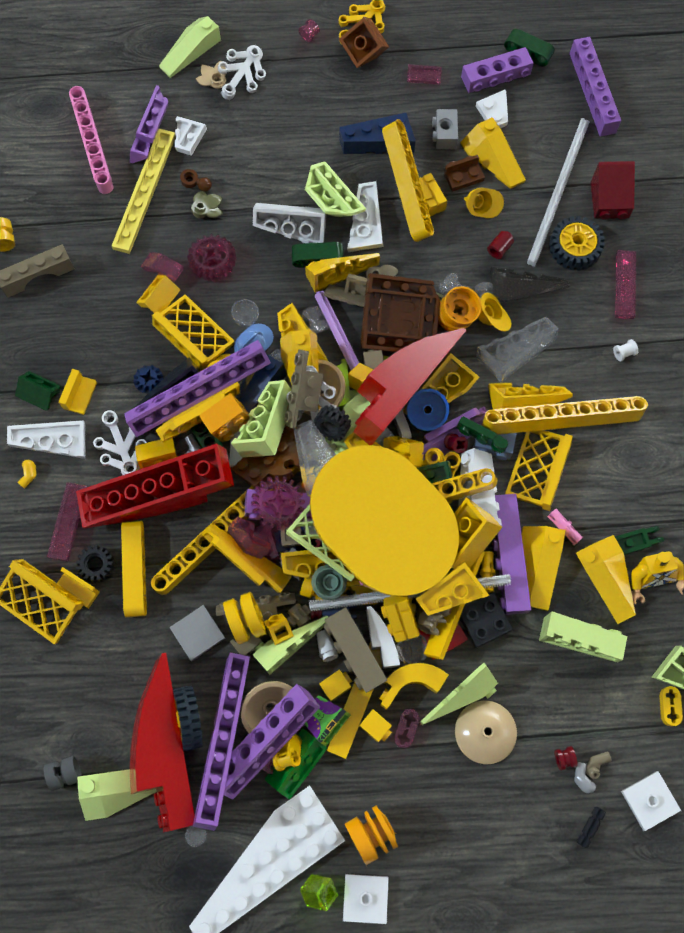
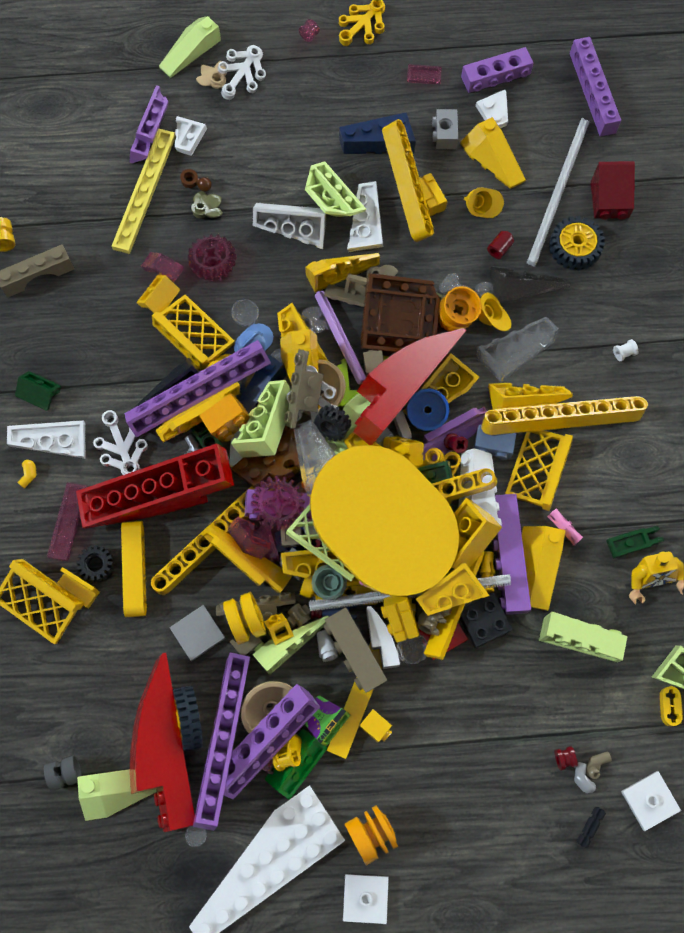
(77, 392): yellow panel -> none
(91, 140): bright pink beam -> none
(140, 382): dark blue gear -> none
(154, 452): yellow panel -> none
(309, 252): dark green beam -> none
(319, 892): clear neon green panel -> none
(336, 685): yellow brick -> none
(358, 375): yellow panel -> none
(363, 42): dark orange slope -> none
(411, 730): clear pink beam -> none
(414, 673): yellow arch -> none
(463, 173): reddish brown bracket -> none
(471, 735): tan dish -> none
(473, 688): yellowish green wedge -> none
(482, 435): dark green hinge -> none
(539, 50): dark green beam -> none
(608, 571): yellow wedge -> none
(625, 284): clear pink plate -> none

